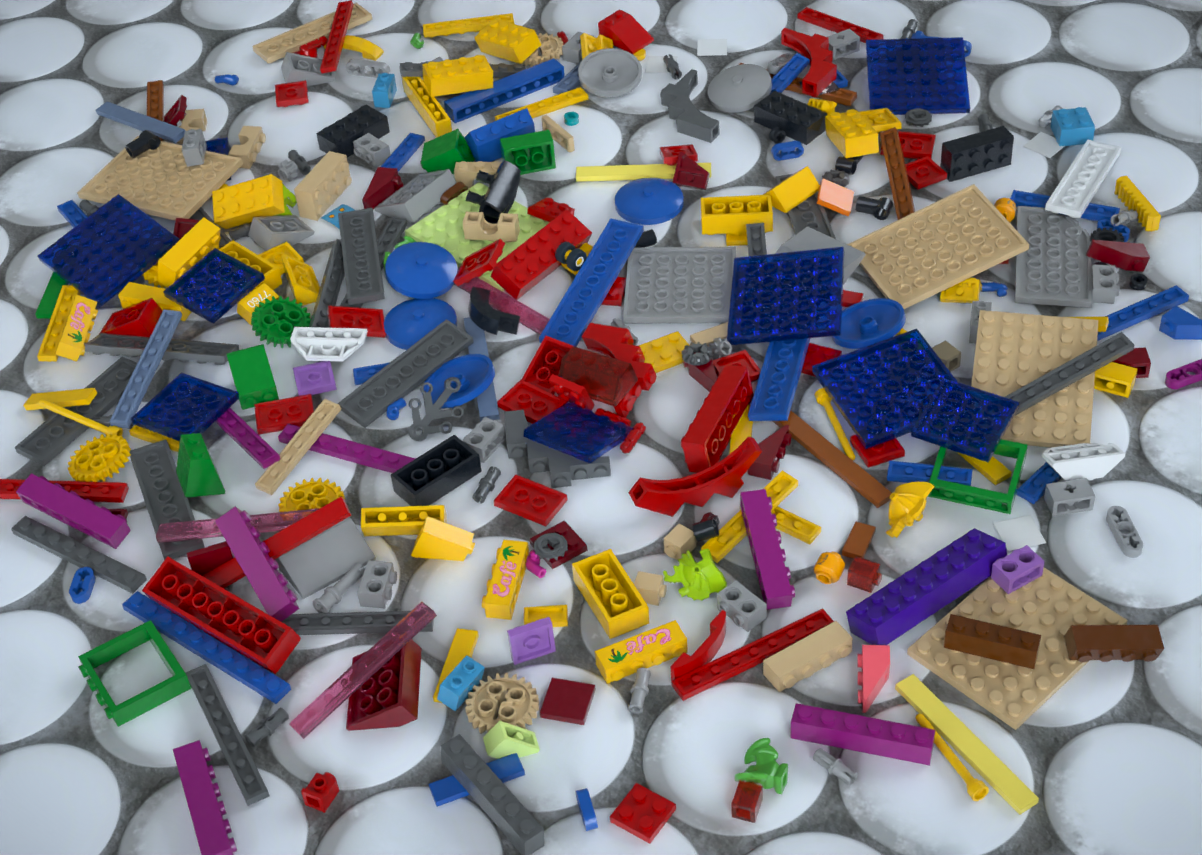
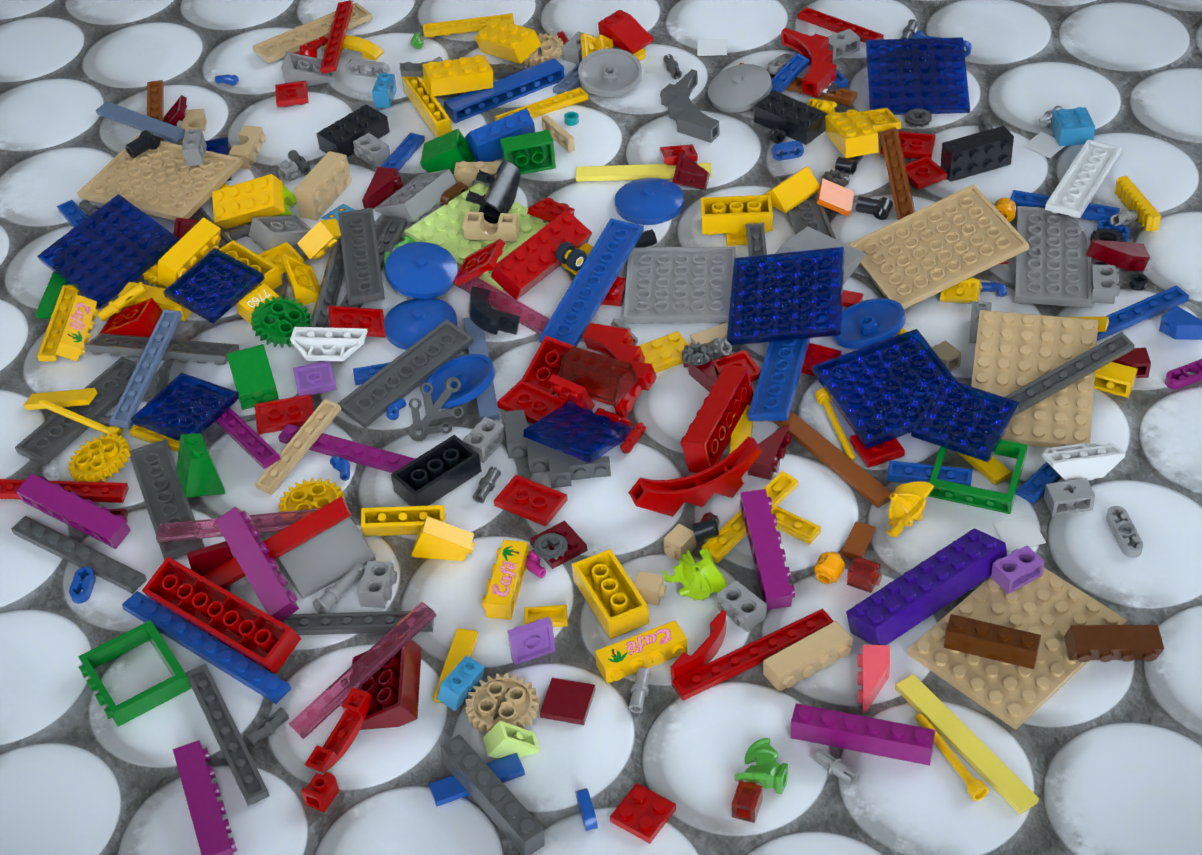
(122, 301): none -> yellow pin
(320, 238): none -> yellow slope
(341, 465): none -> blue arm
(343, 734): none -> red slope

